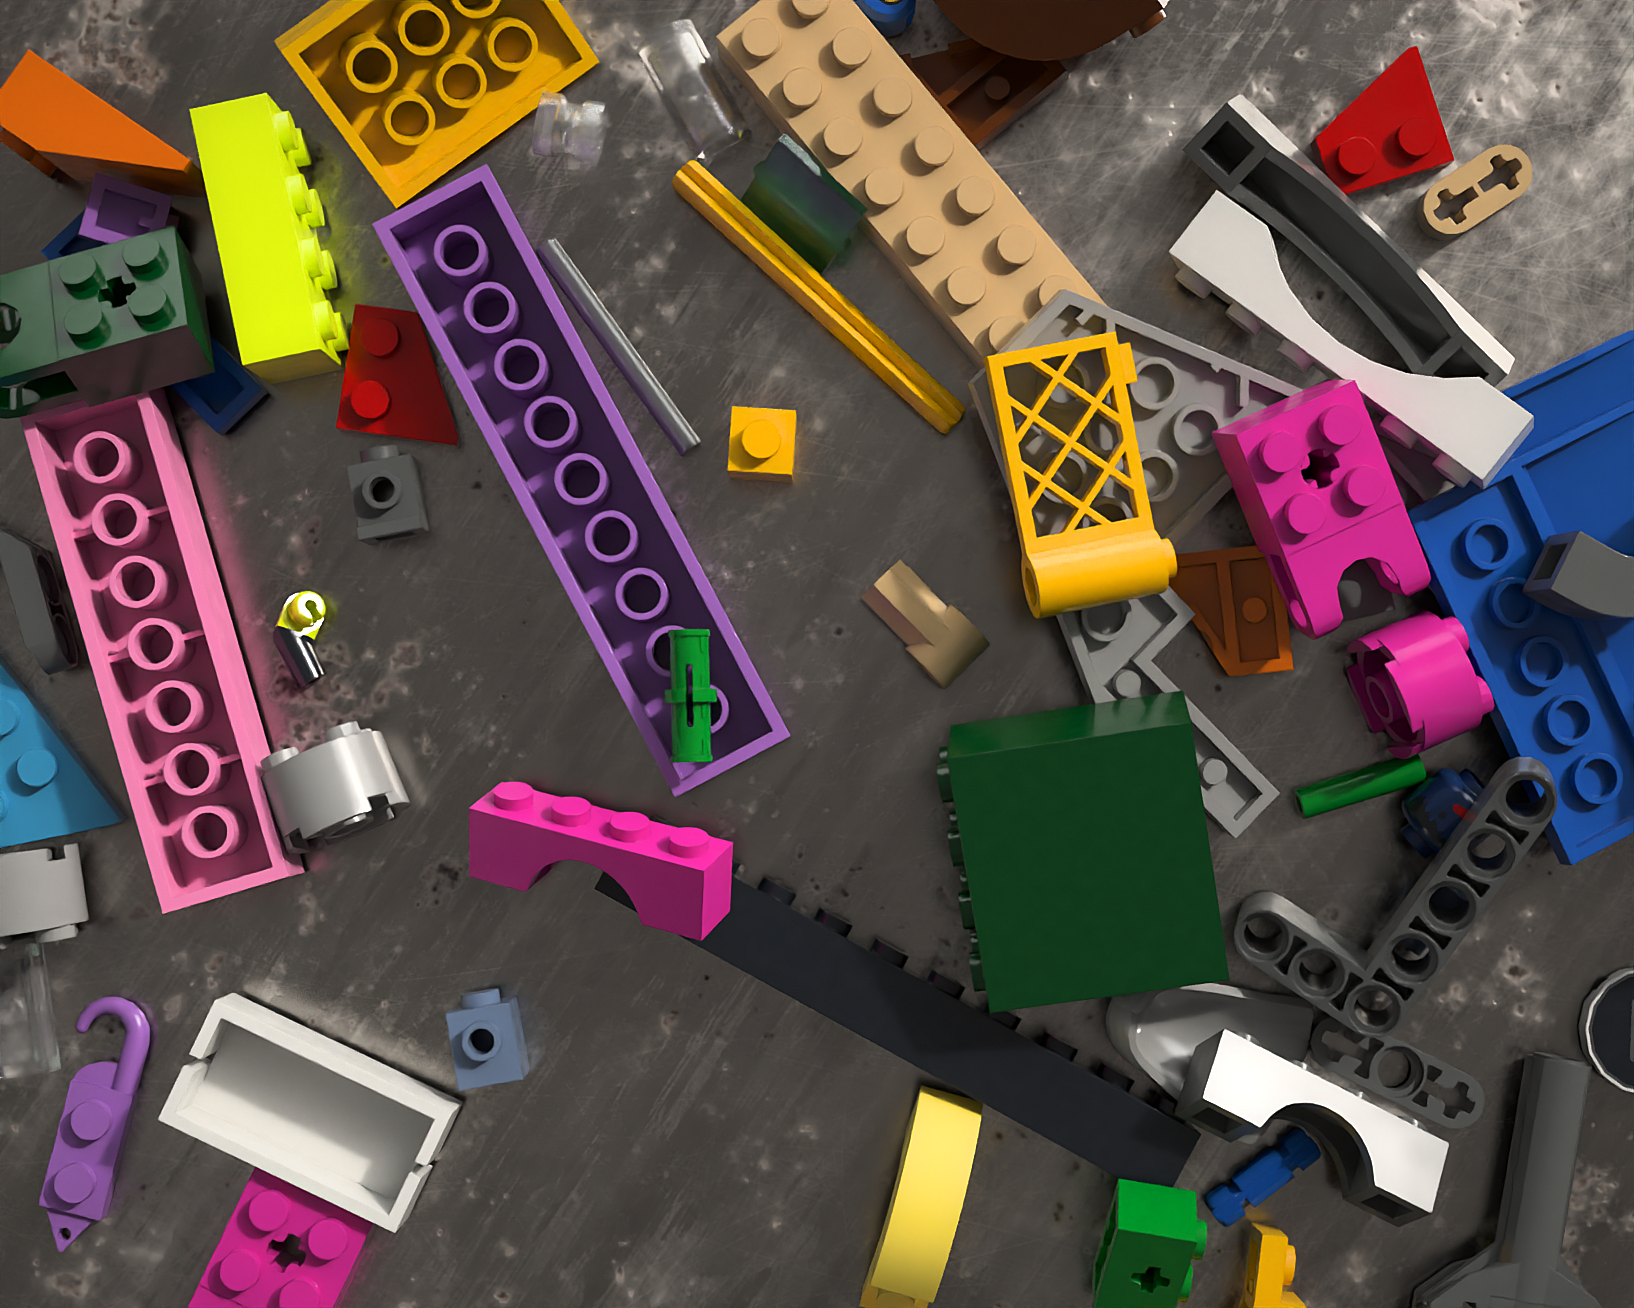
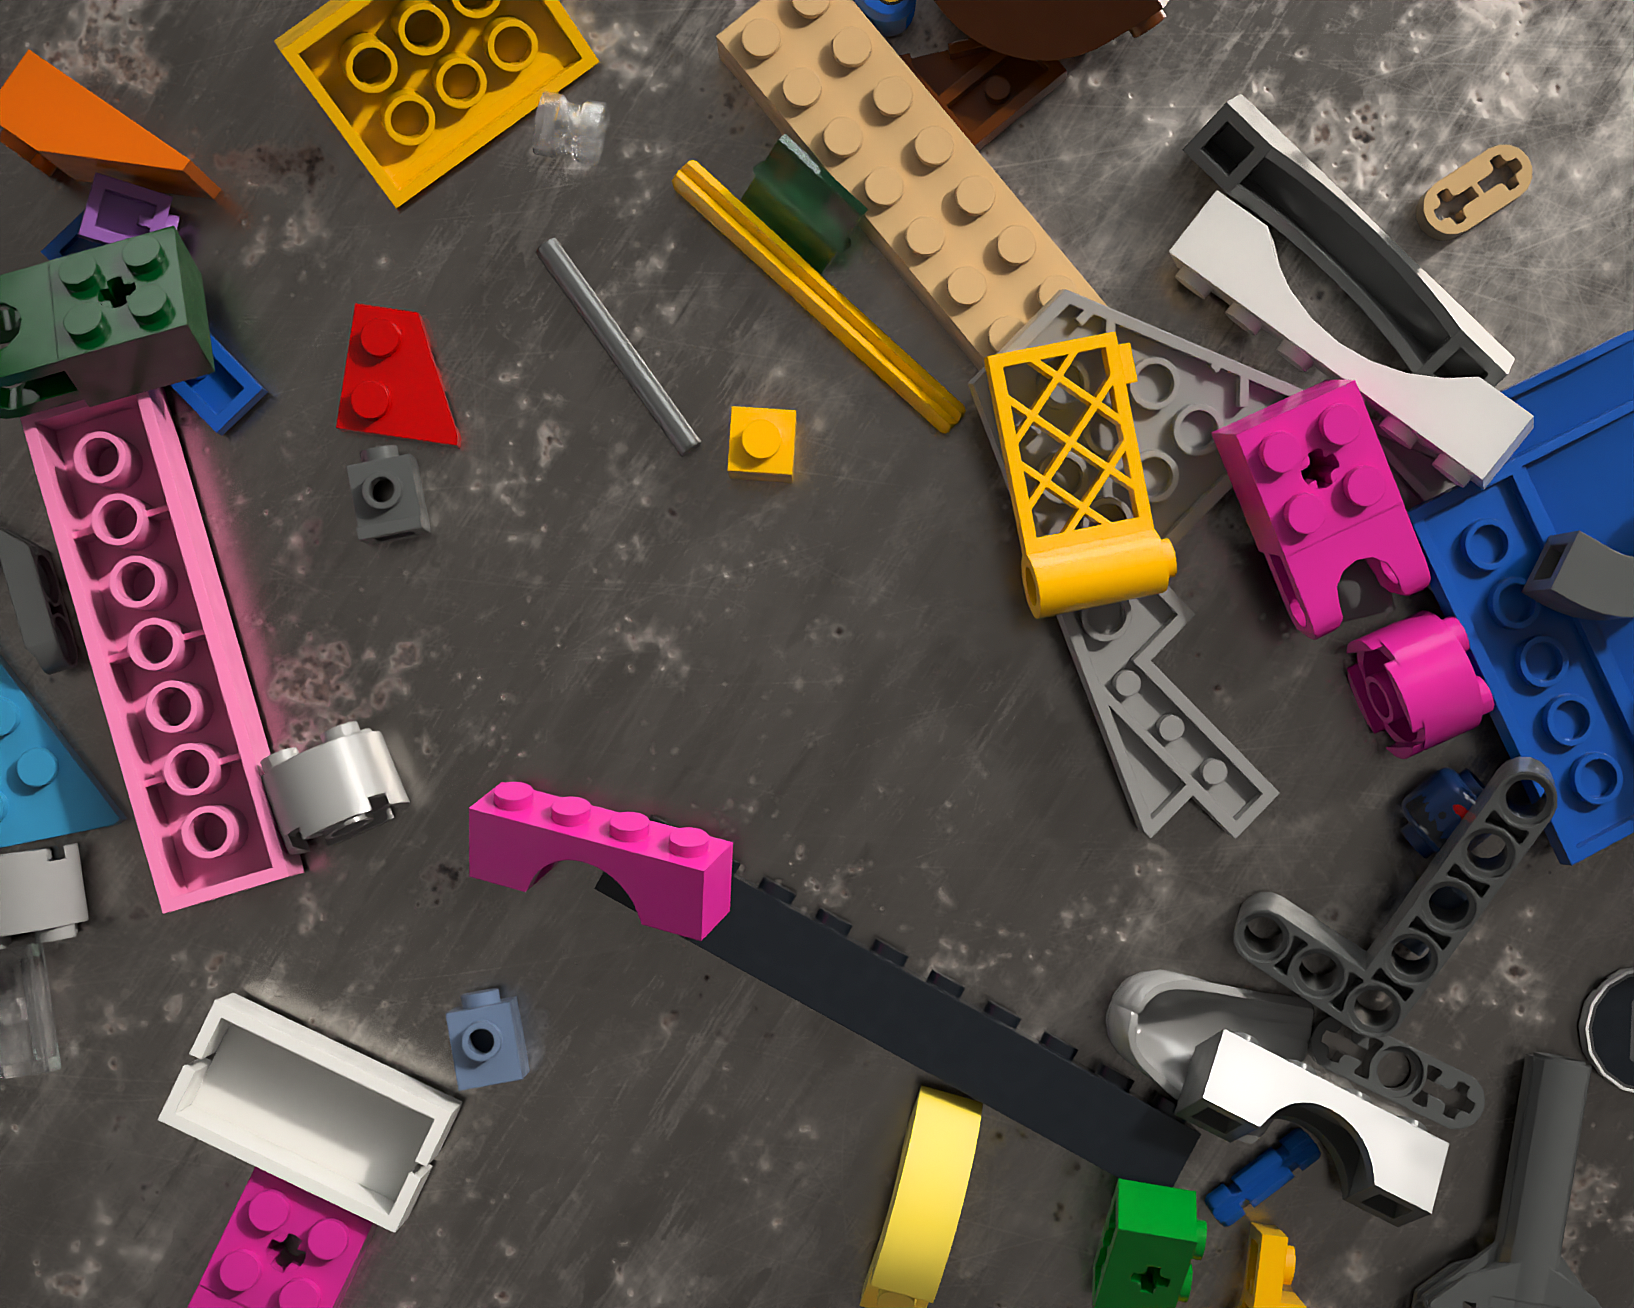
(94, 1127): medium lavender plate -> none
(269, 239): neon yellow brick -> none
(296, 634): arm -> none
(574, 466): medium lavender brick -> none
(687, 649): green pin -> none
(692, 89): clear brick -> none
(935, 634): tan piece -> none
(1083, 852): dark green brick -> none
(1236, 608): orange wing -> none
(1359, 786): green piece -> none
(1385, 132): red wing -> none

